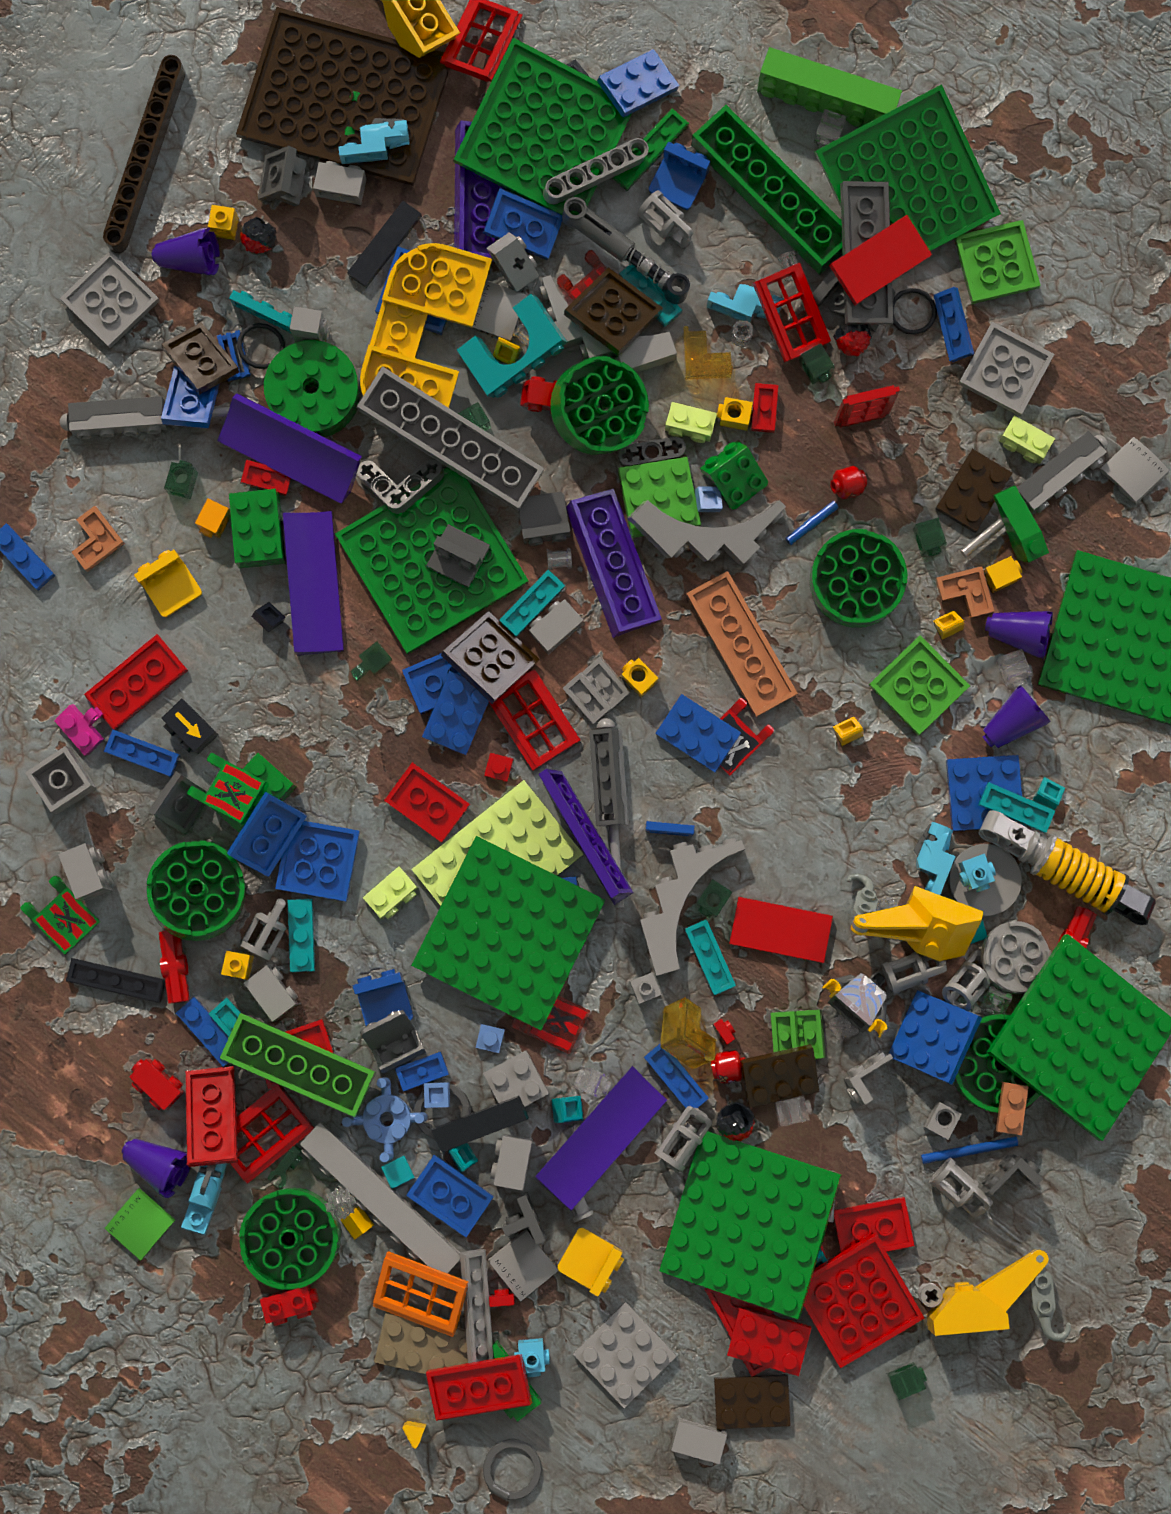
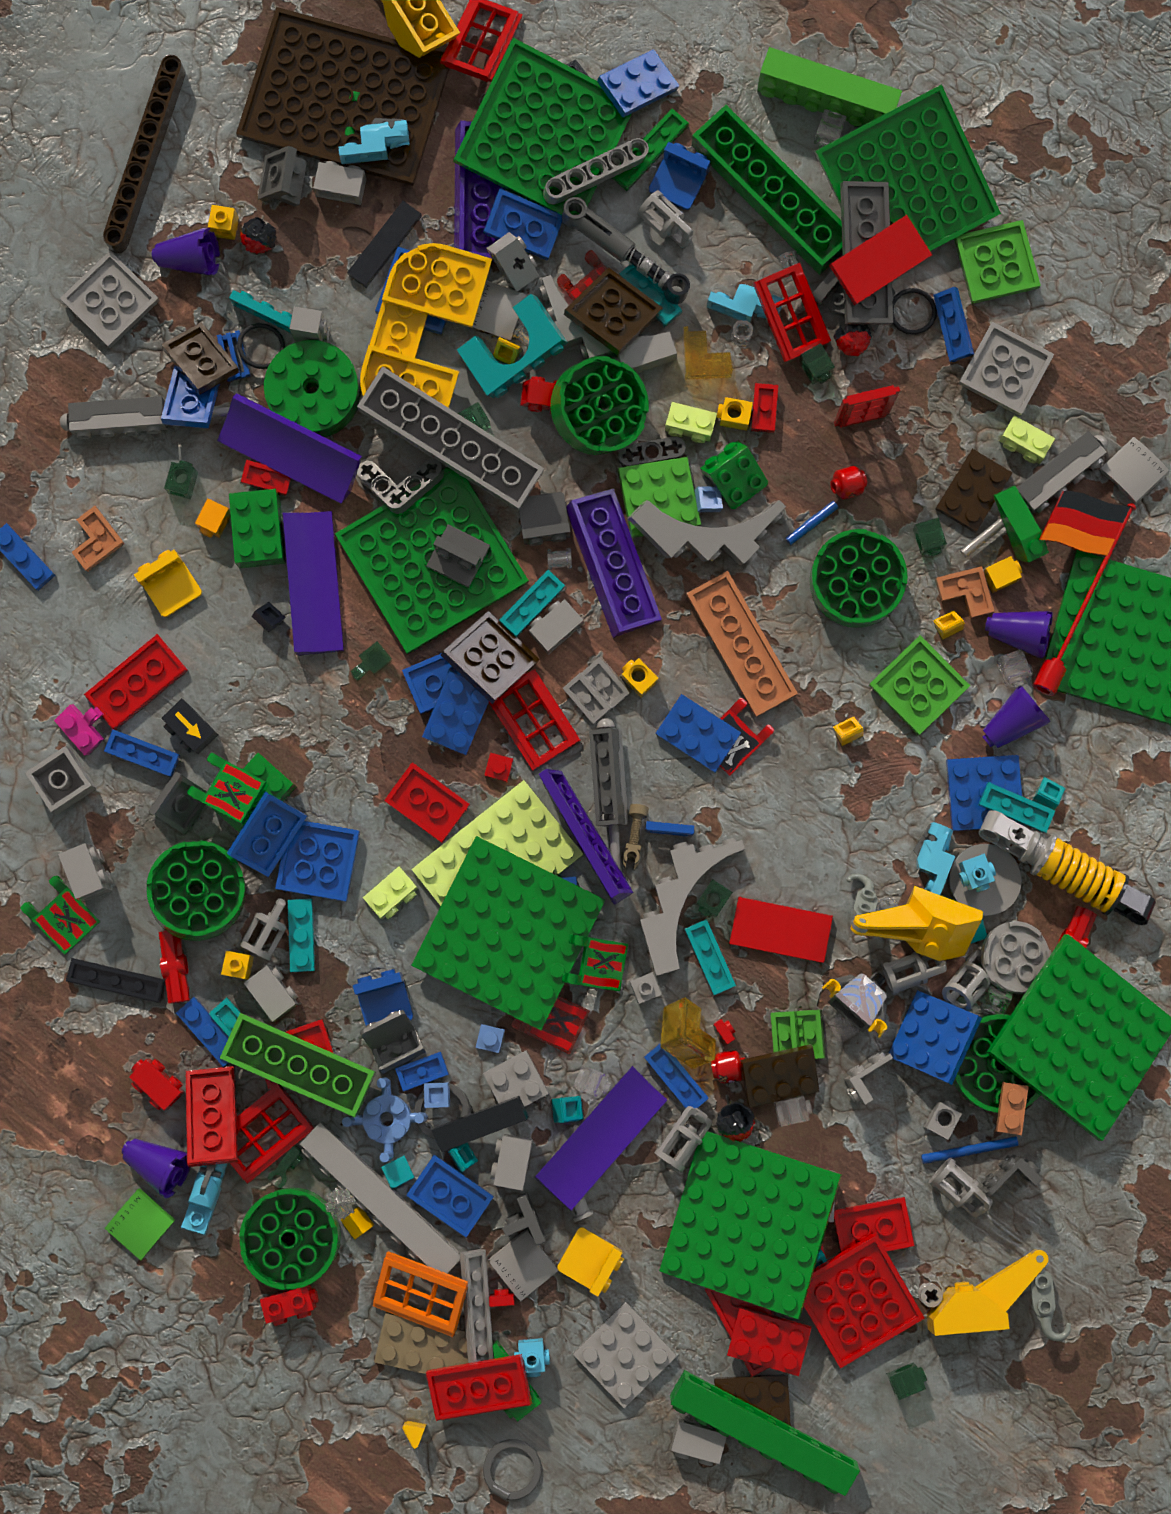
(600, 965): none -> flag
(632, 850): none -> dark tan bar
(764, 1433): none -> green brick
(1089, 528): none -> flag

